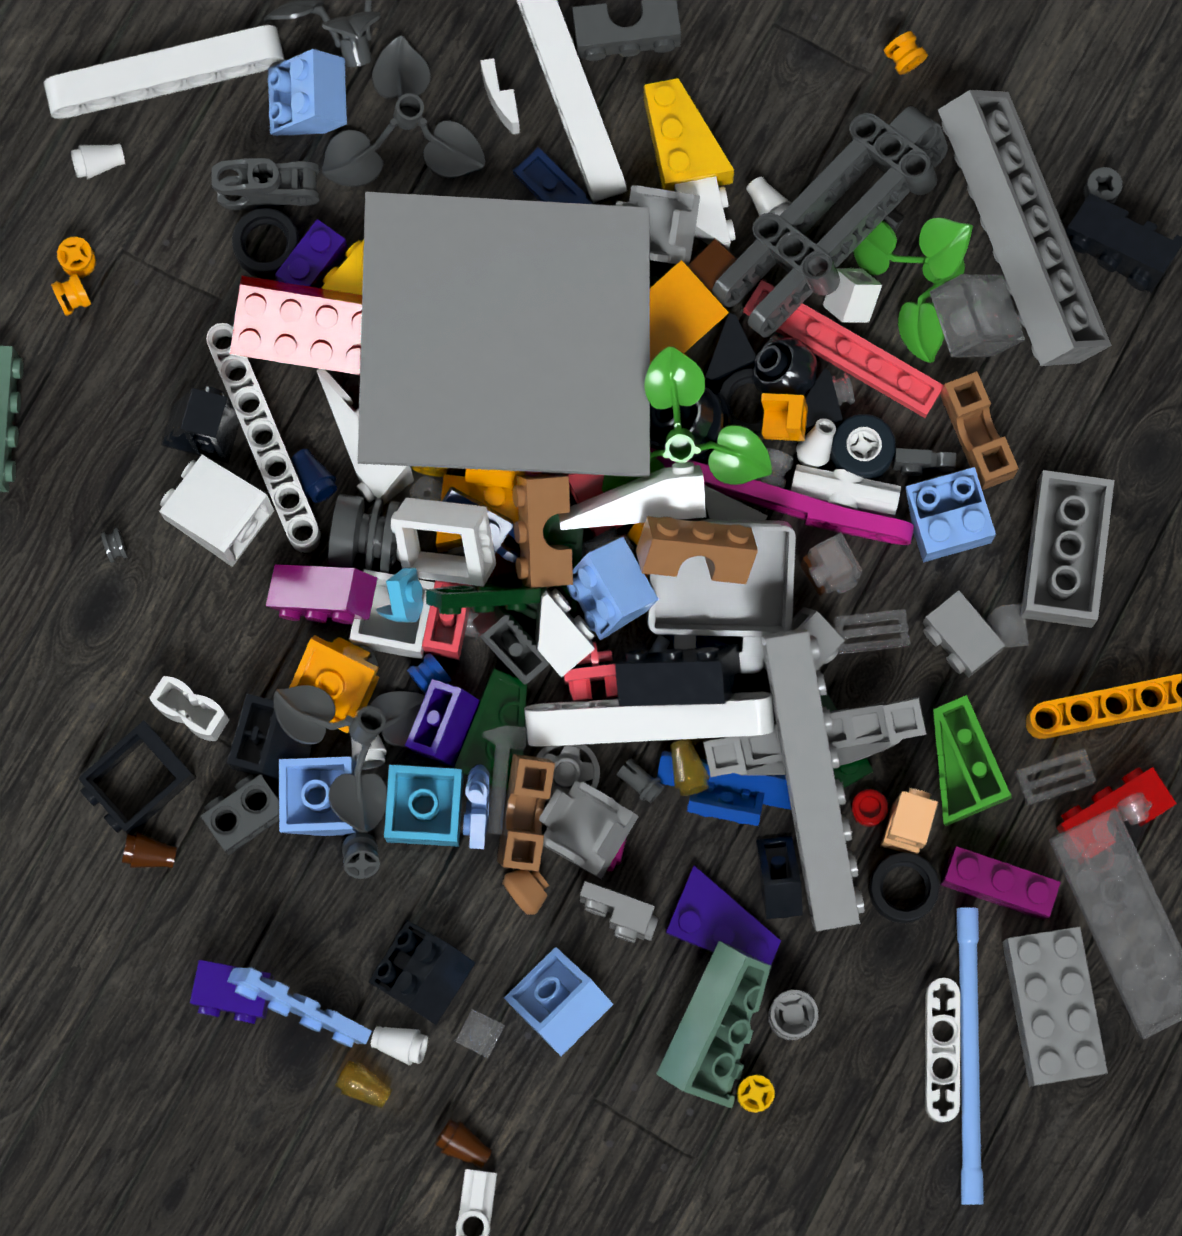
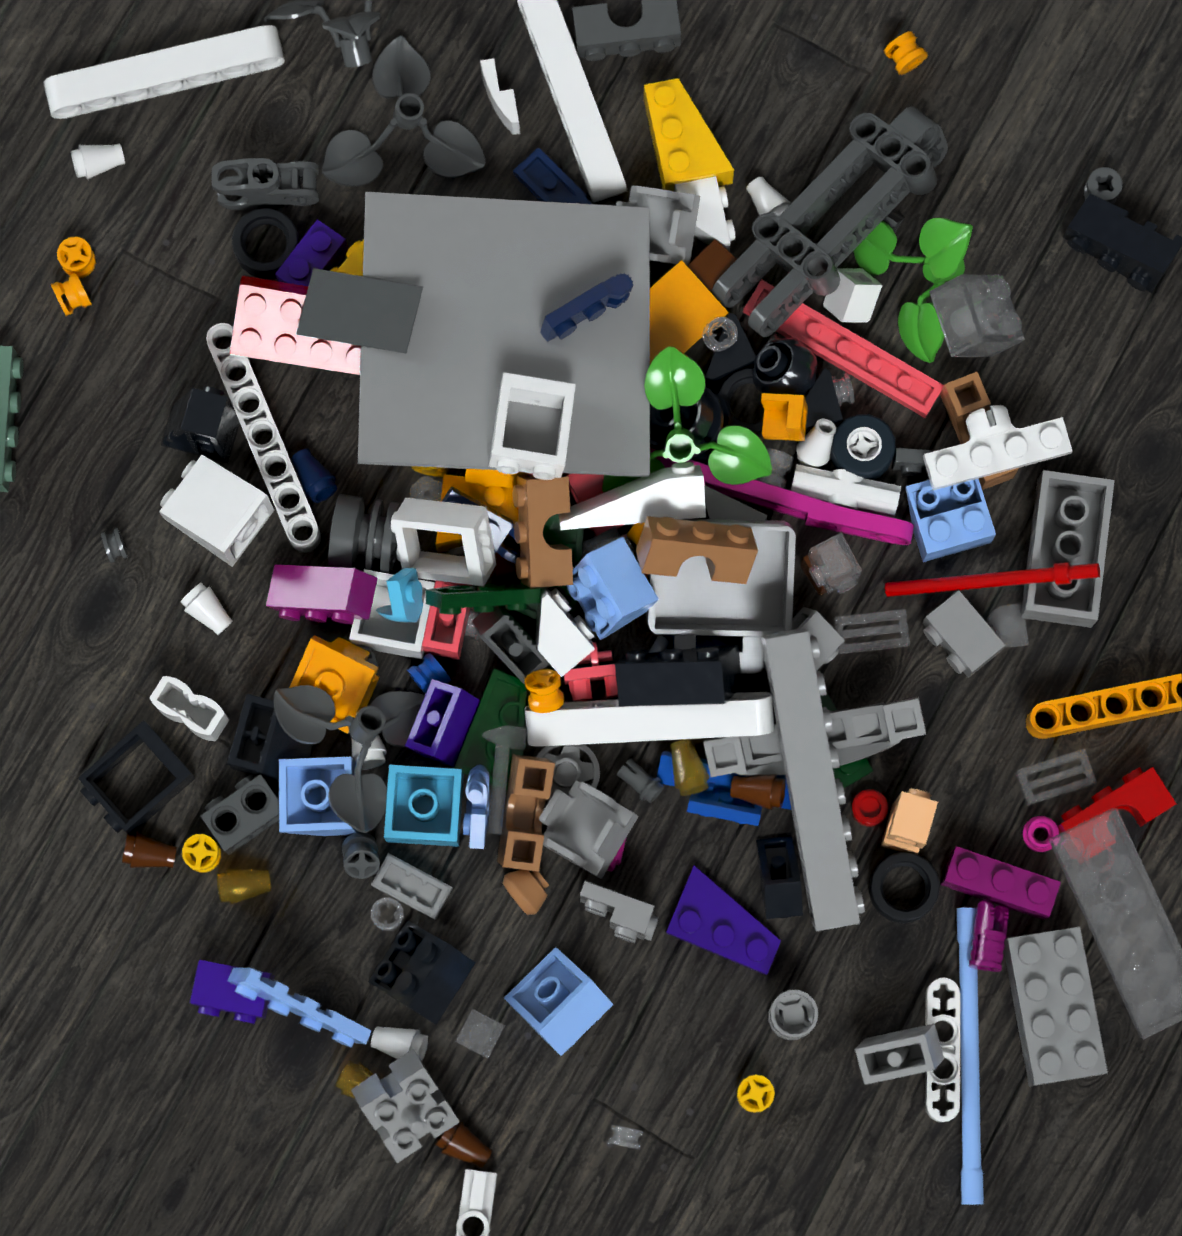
(195, 850): none -> yellow wheel
(206, 608): none -> white cone
(241, 884): none -> clear yellow cone
(307, 94): light blue slope -> none
(359, 310): none -> dark grey piece
(375, 480): white wedge -> none
(376, 913): none -> clear bush
(405, 1106): none -> light grey brick
(411, 886): none -> light grey plate
(535, 392): none -> white window
(544, 691): none -> light orange wheel
(586, 306): none -> dark blue hinge
(625, 1137): none -> clear bush
(716, 1026): sand green wedge -> none
(730, 328): none -> clear bush
(760, 790): none -> reddish brown cone
(899, 1054): none -> light grey brick
(966, 764): bright green wedge -> none
(989, 937): none -> magenta hinge
(996, 448): none -> white plate
(1024, 228): light grey brick -> none
(1039, 822): none -> dark pink plate
(1060, 574): none -> red bar
(1134, 808): clear plate -> none

